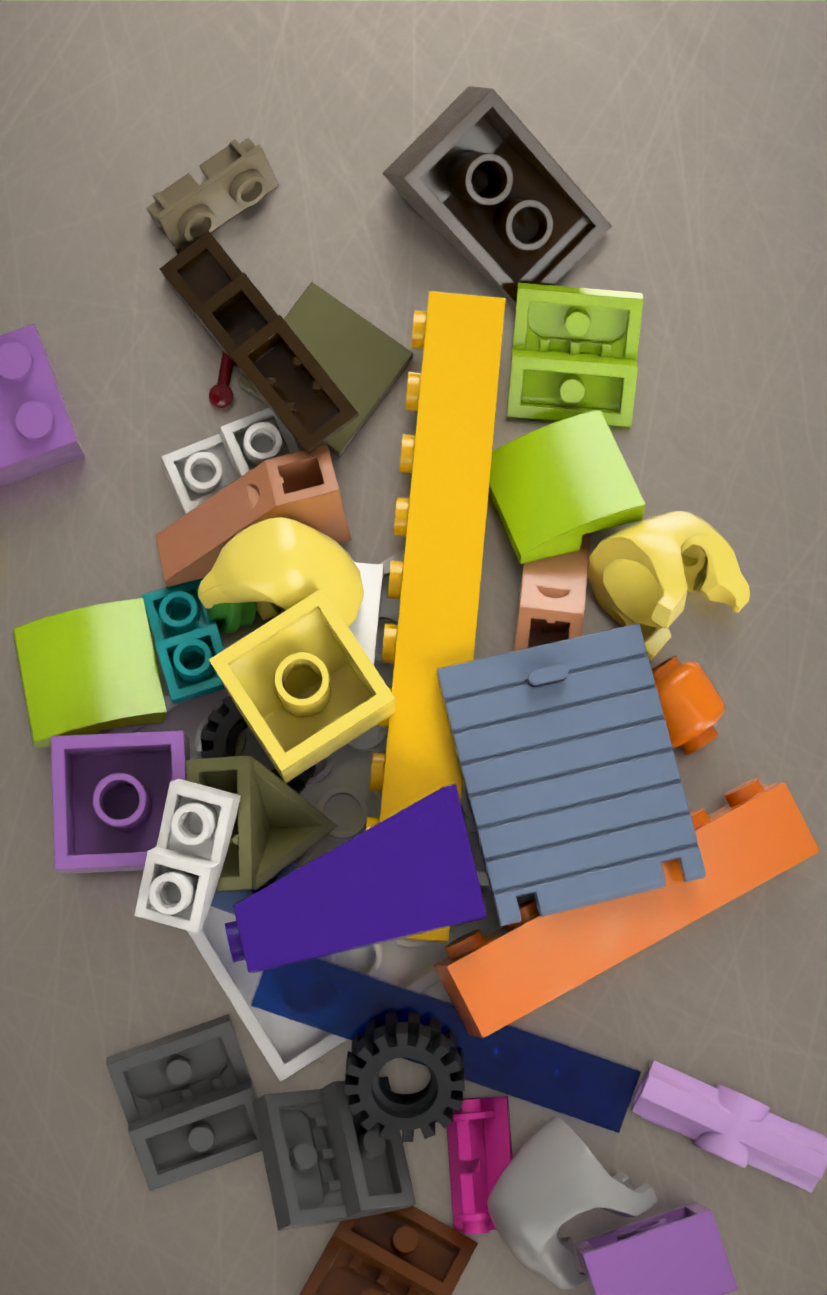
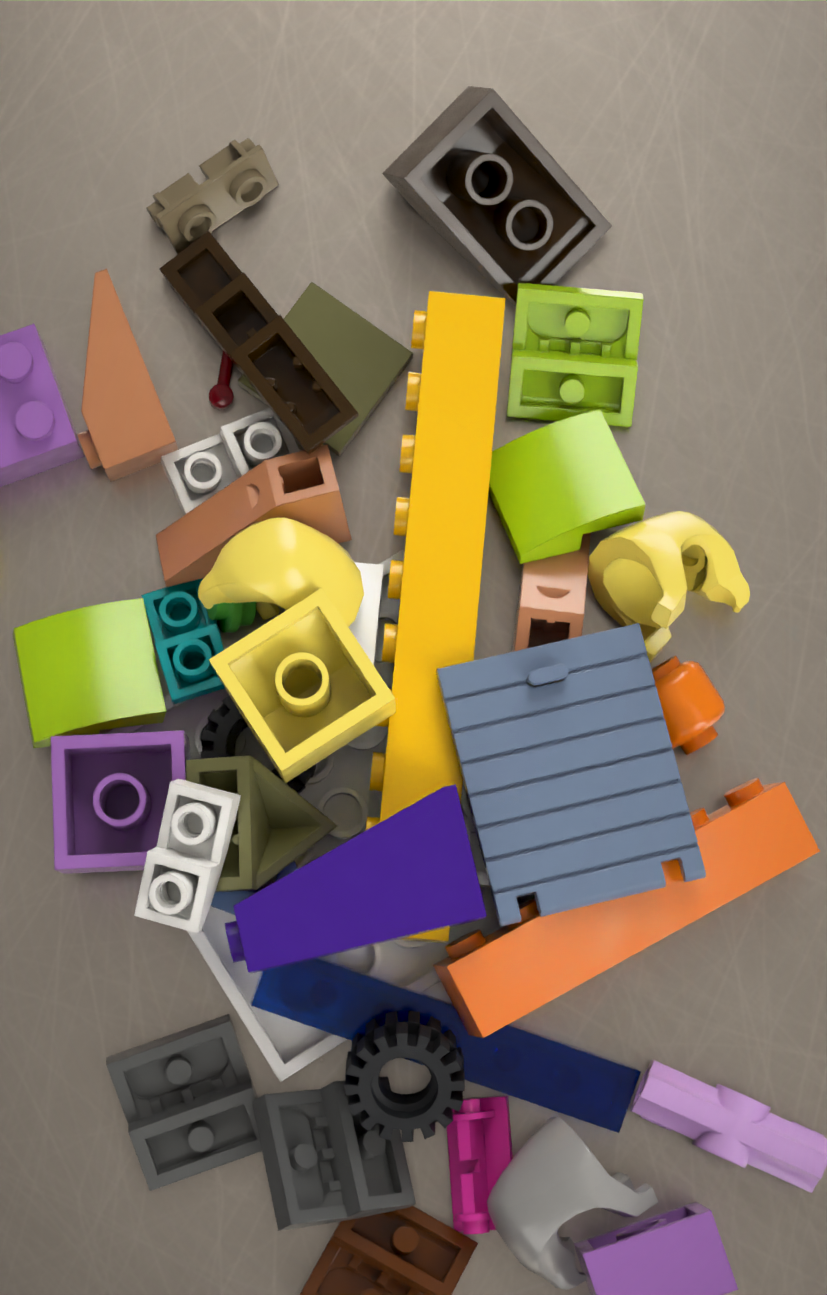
(118, 398): none -> nougat slope

